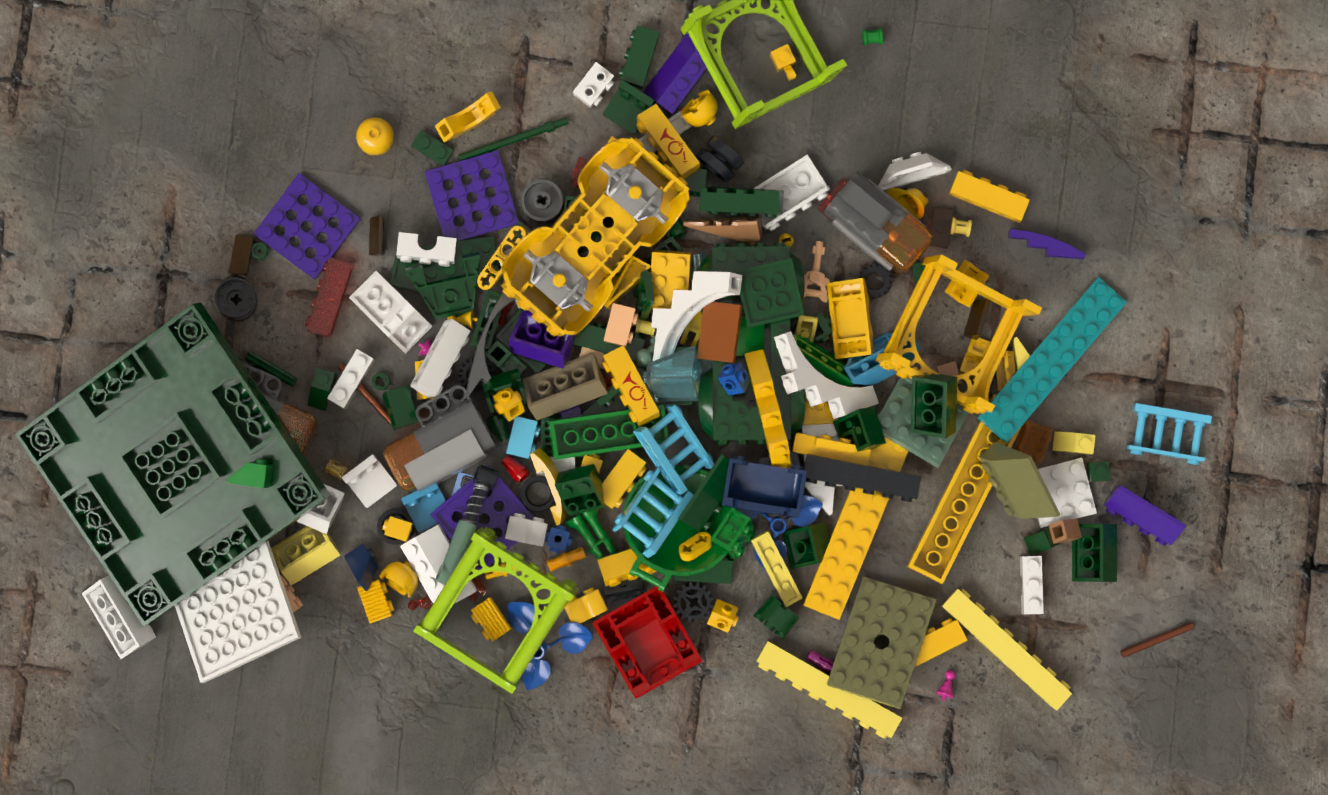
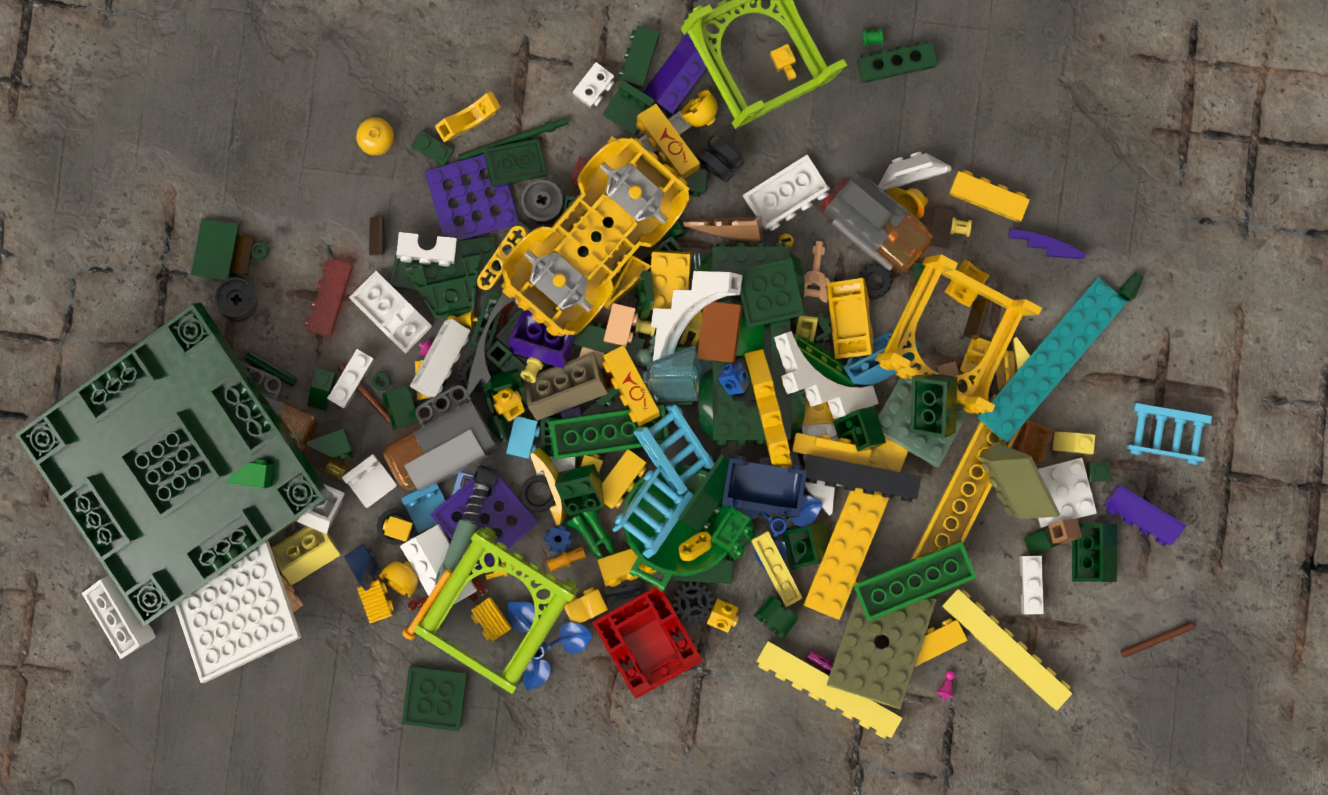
(215, 249): none -> dark green tile
(320, 224): dark purple piece -> none
(336, 444): none -> dark green slope
(408, 631): none -> light orange bar
(434, 698): none -> dark green plate
(515, 162): none -> dark green tile
(515, 469): red cone -> none
(526, 530): white brick -> none
(531, 370): none -> light yellow bush
(741, 201): dark green wedge -> none
(869, 73): none -> dark green brick
(914, 580): none -> green brick
(1131, 287): none -> dark green cone

